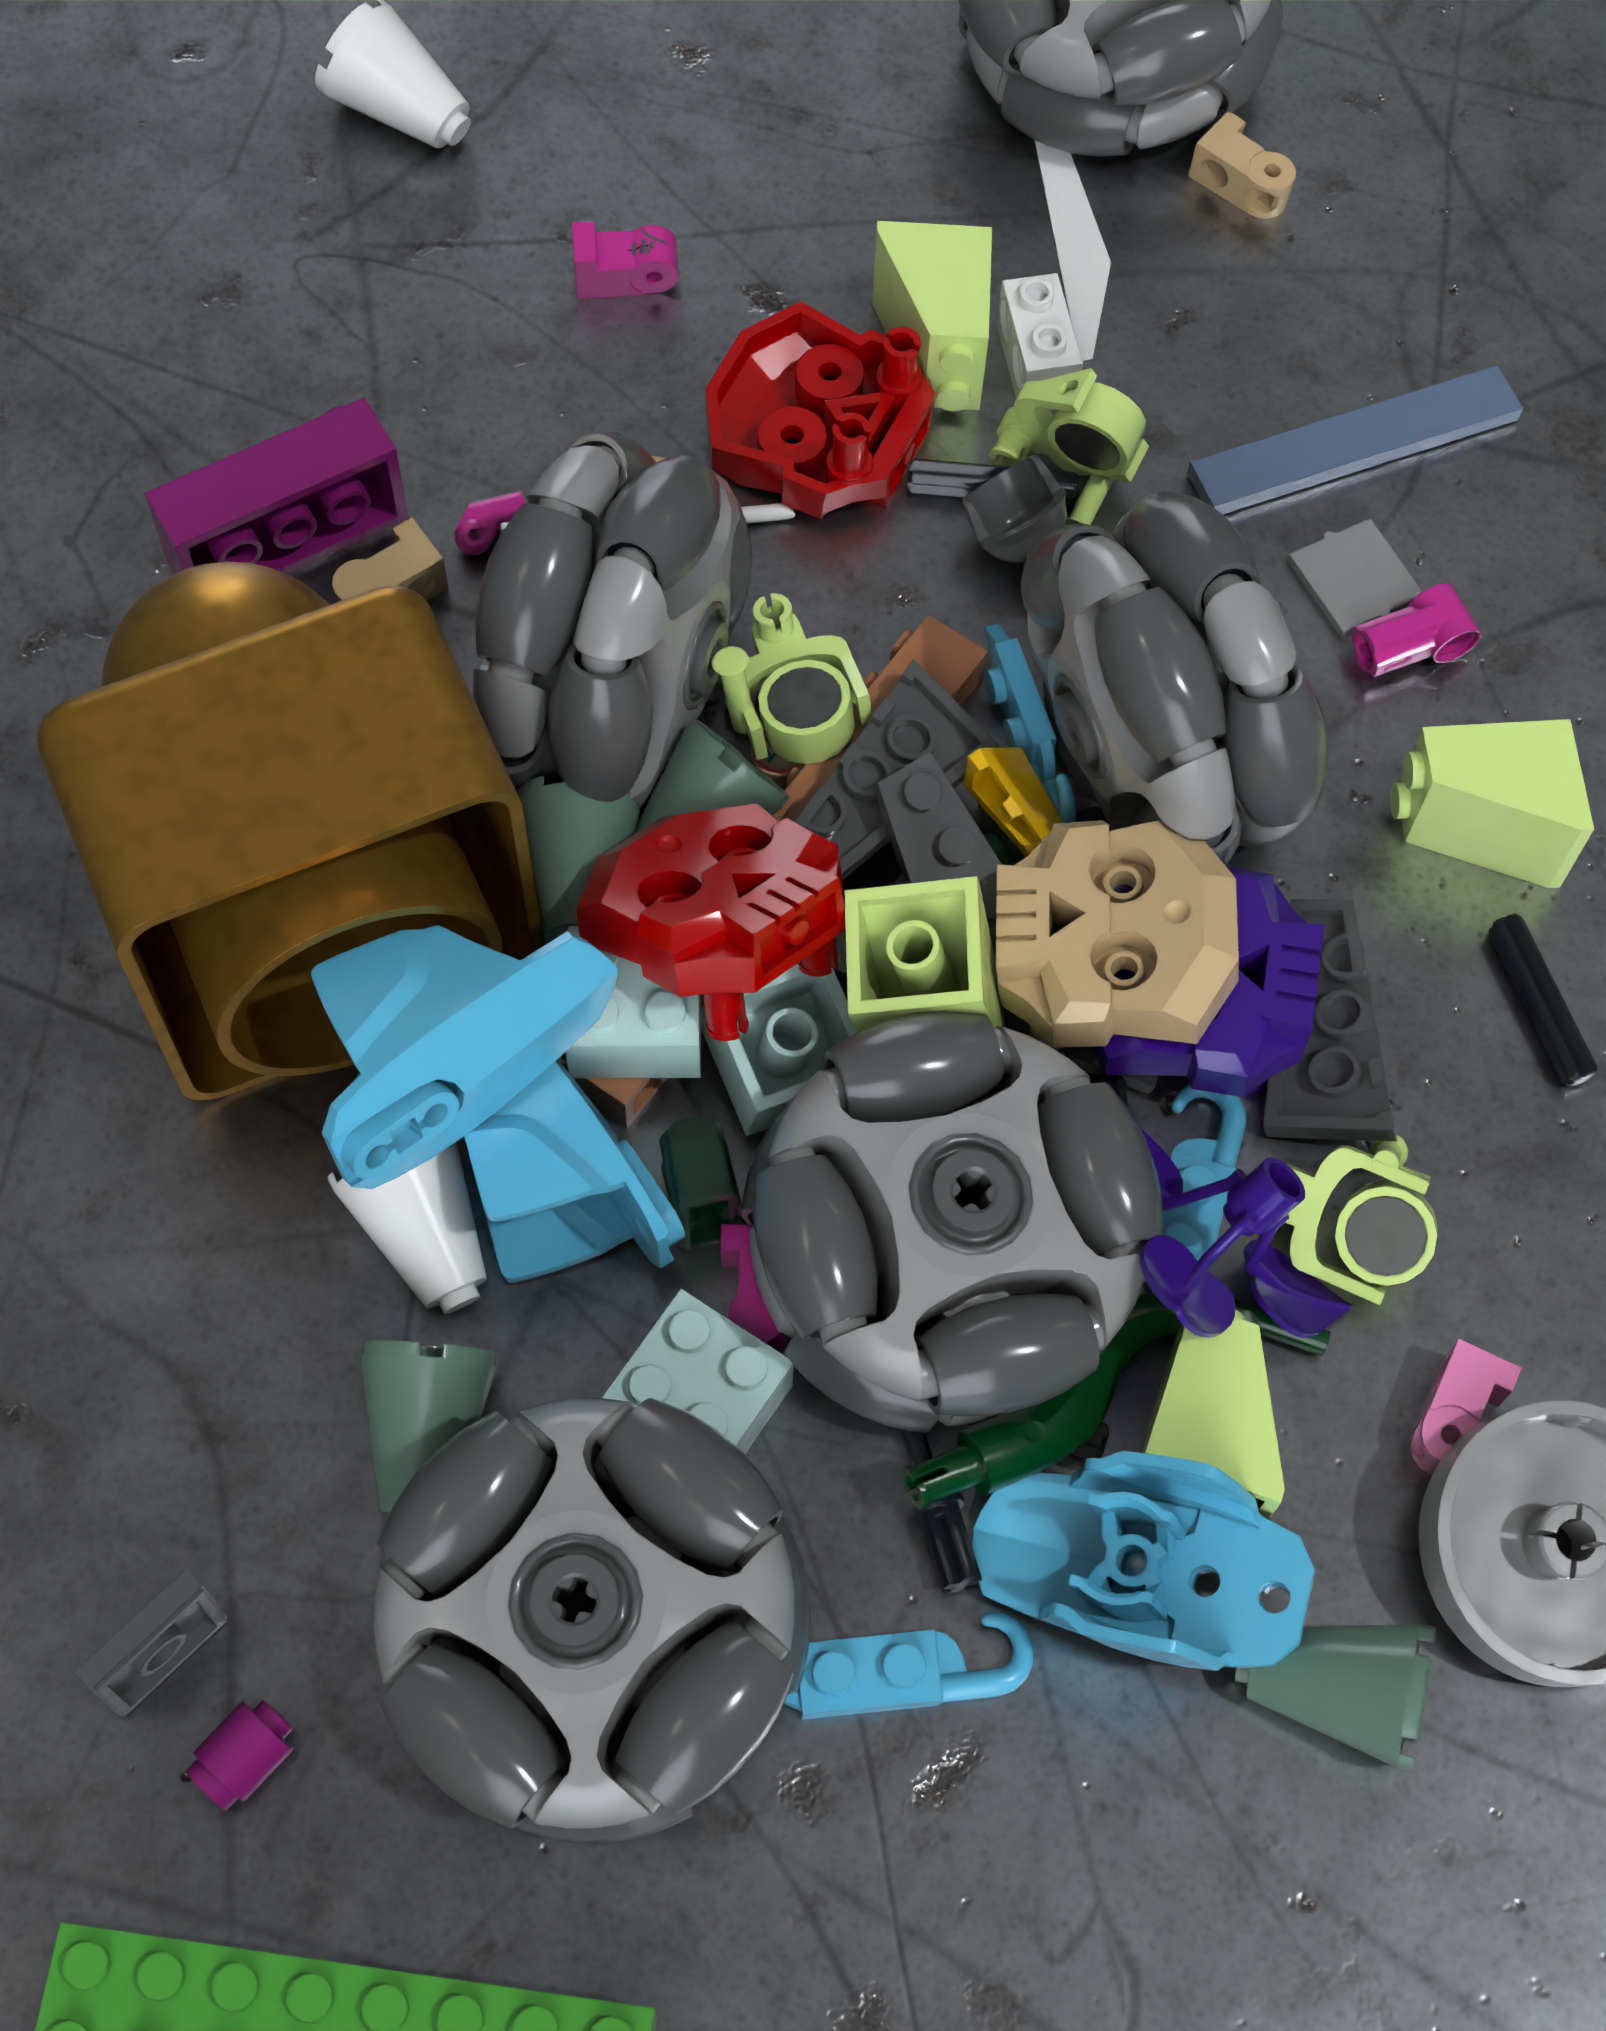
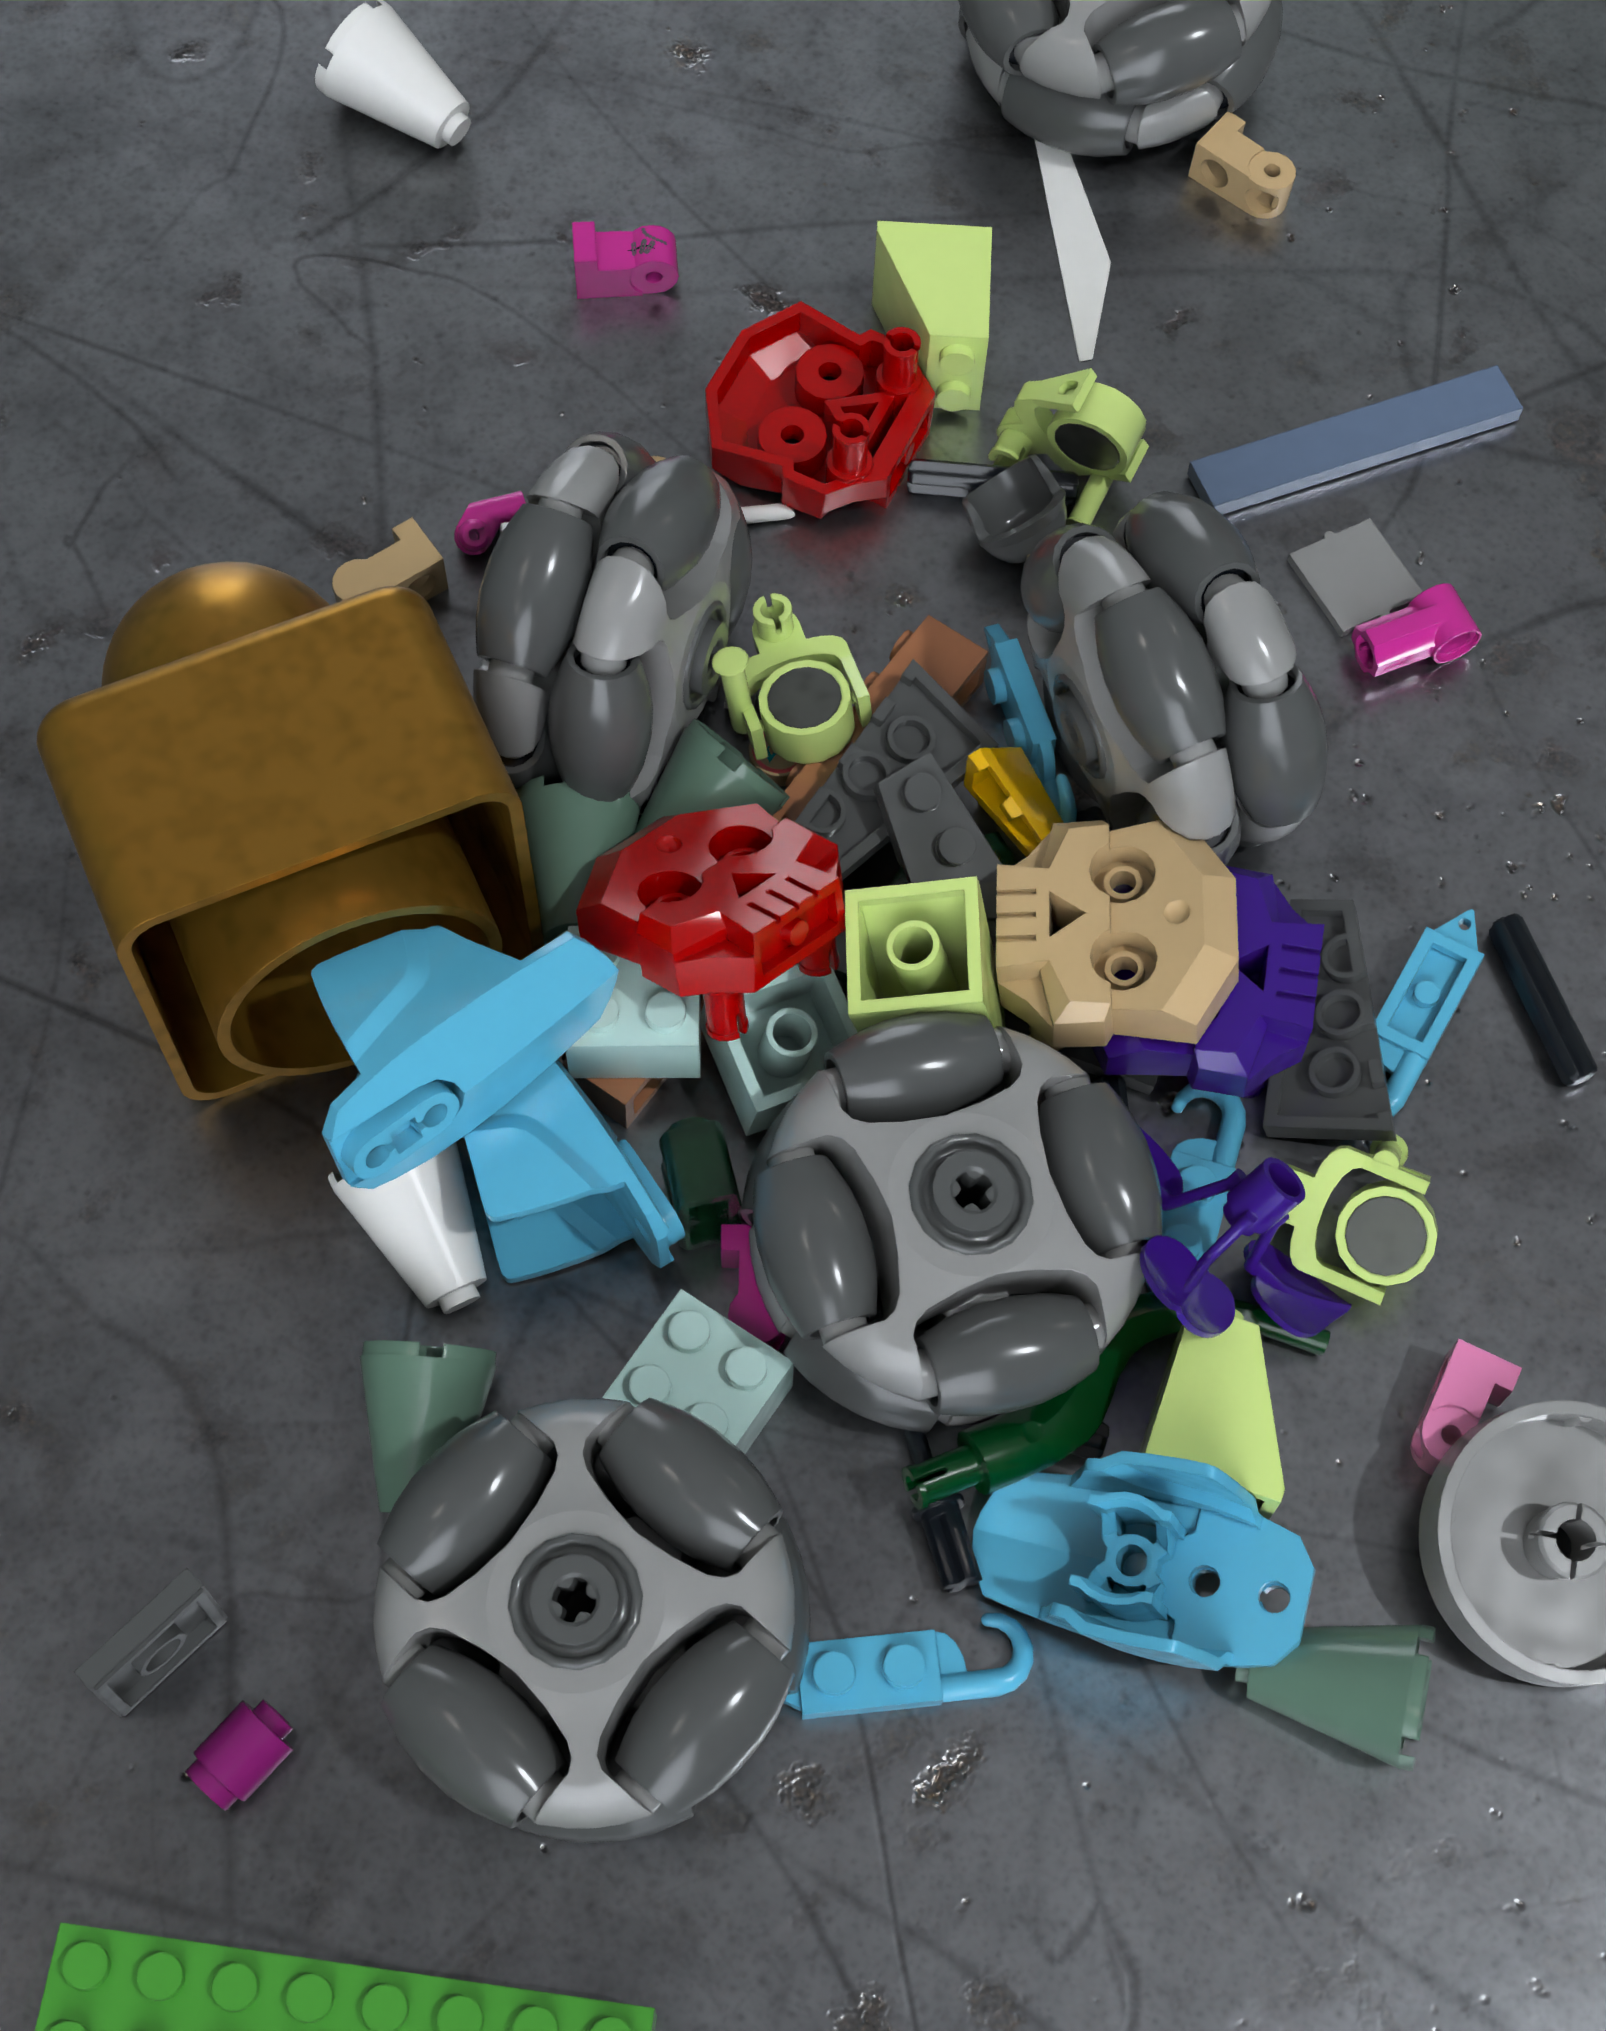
(285, 496): magenta brick -> none
(1036, 330): white brick -> none
(1425, 1002): none -> medium azure plate
(1497, 797): yellowish green slope -> none

